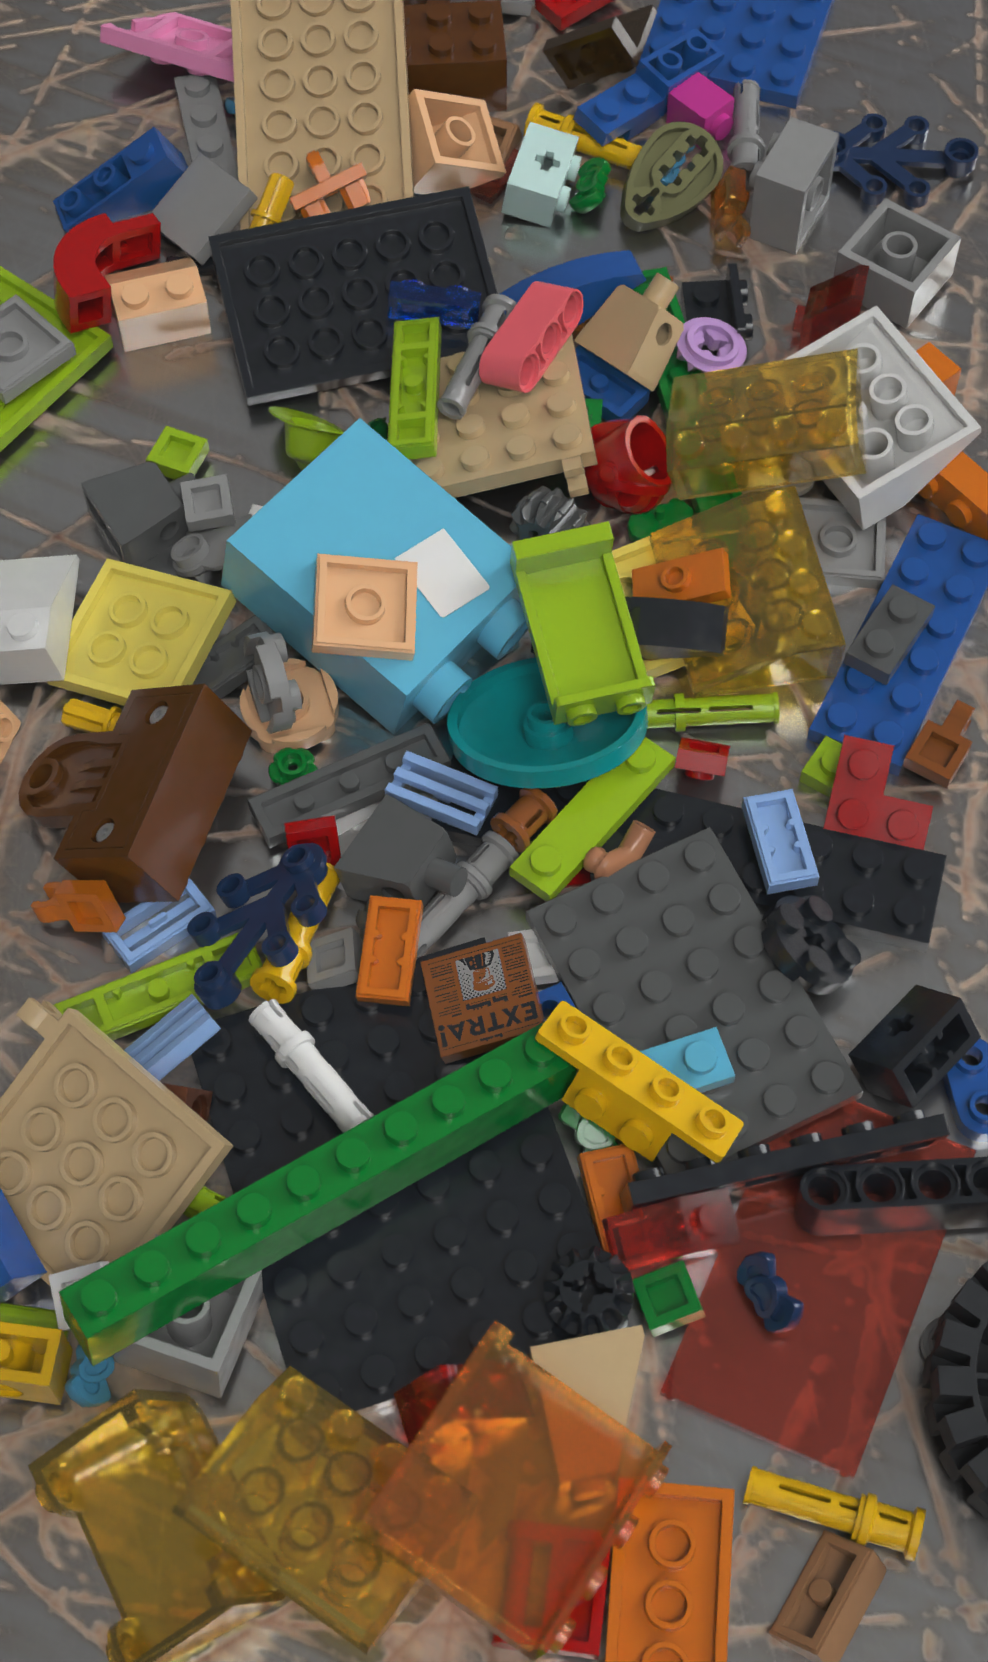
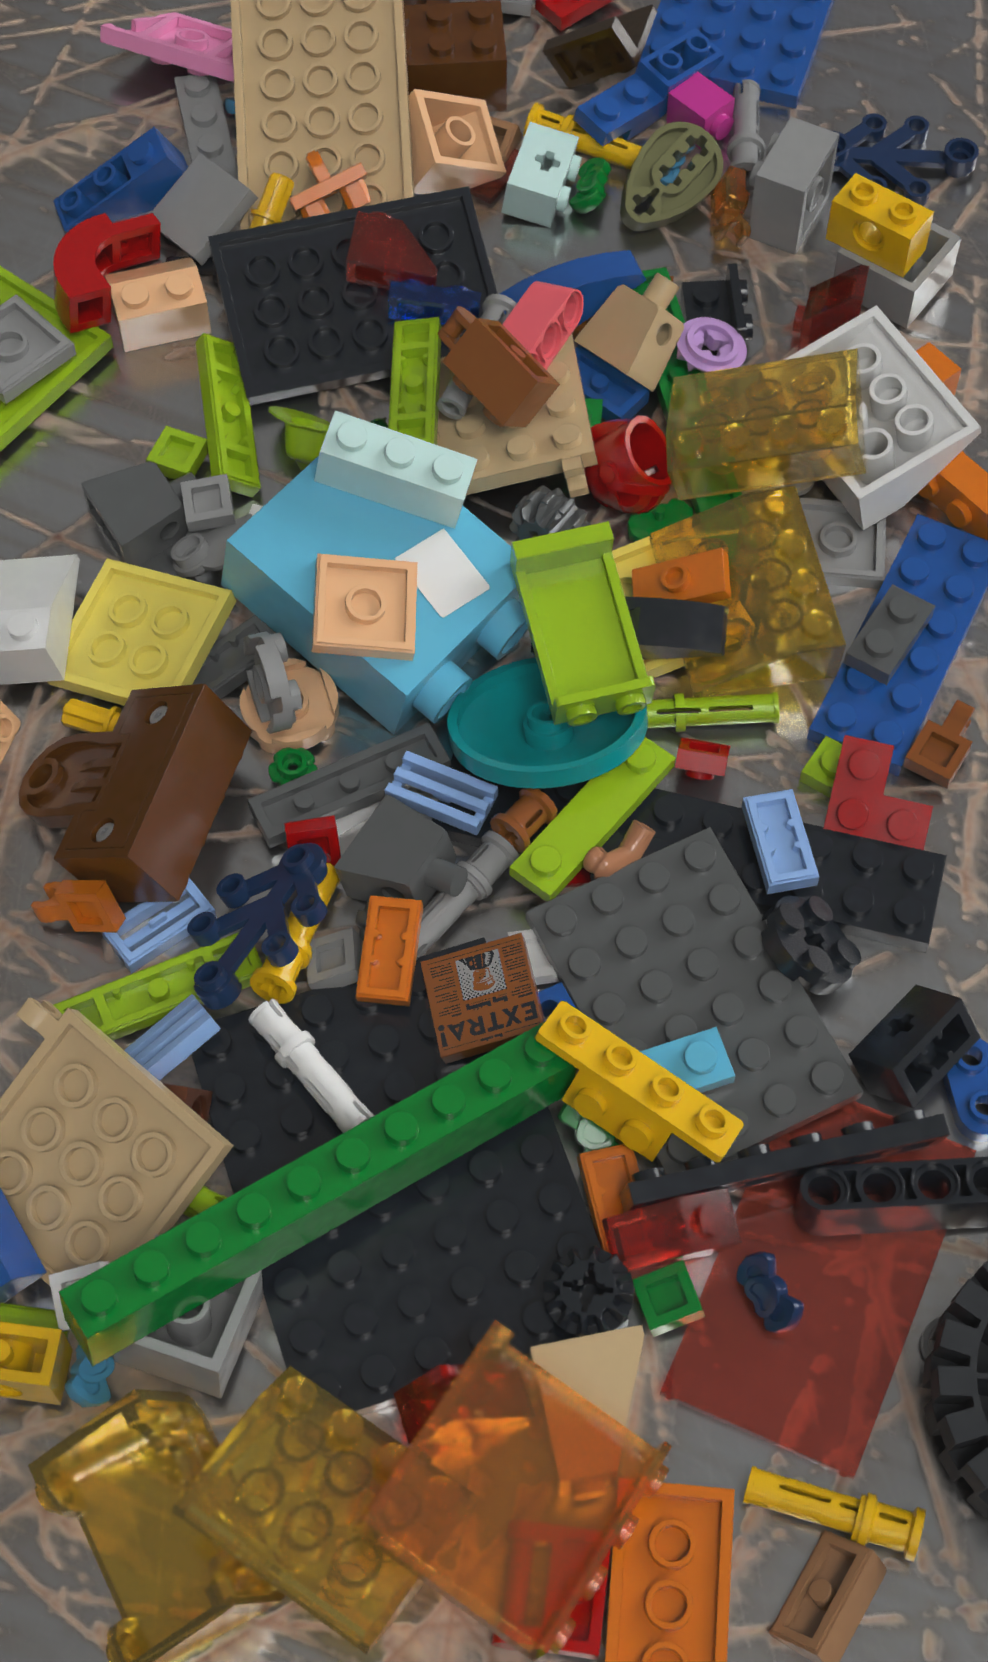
(227, 416): none -> lime plate
(386, 252): none -> clear red slope
(394, 469): none -> light aqua brick
(495, 369): none -> dark orange brick
(879, 225): none -> yellow brick

